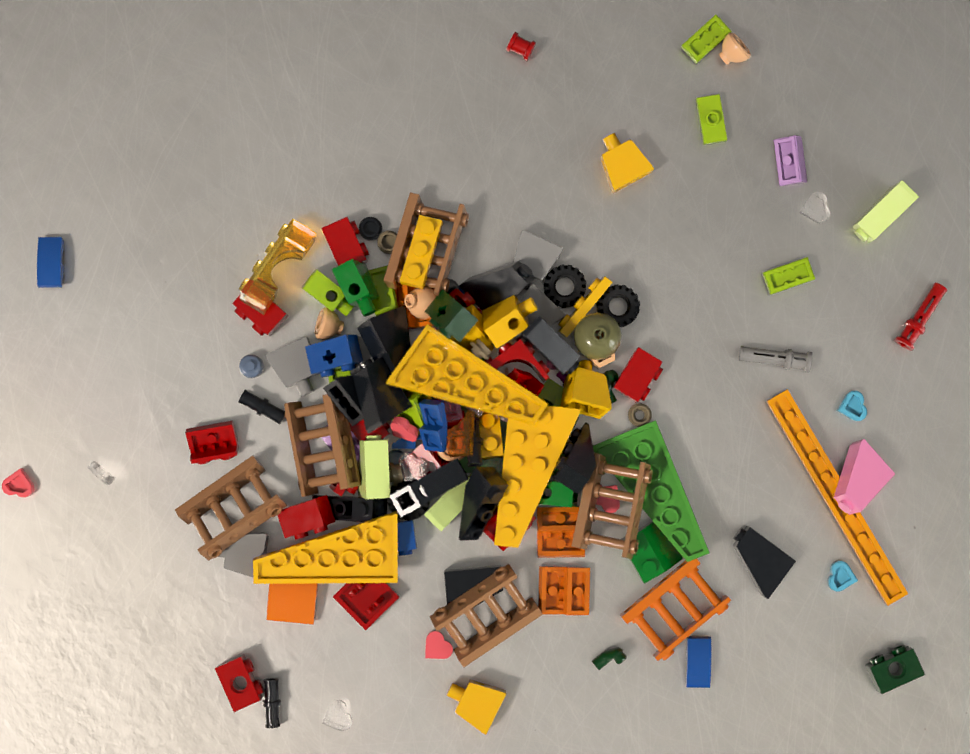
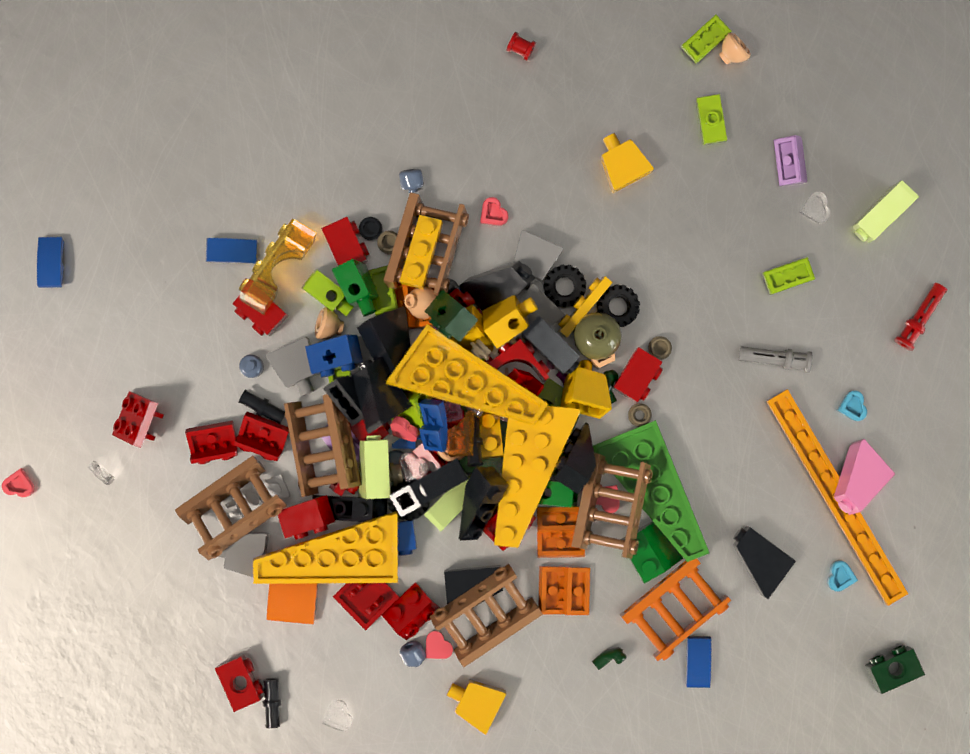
(135, 419): none -> red plate
(231, 250): none -> blue slope
(262, 437): none -> red bracket
(274, 486): none -> white hinge
(410, 612): none -> red bracket
(411, 180): none -> sand blue piece
(412, 654): none -> sand blue piece
(493, 213): none -> coral tile
(660, 347): none -> dark tan plate

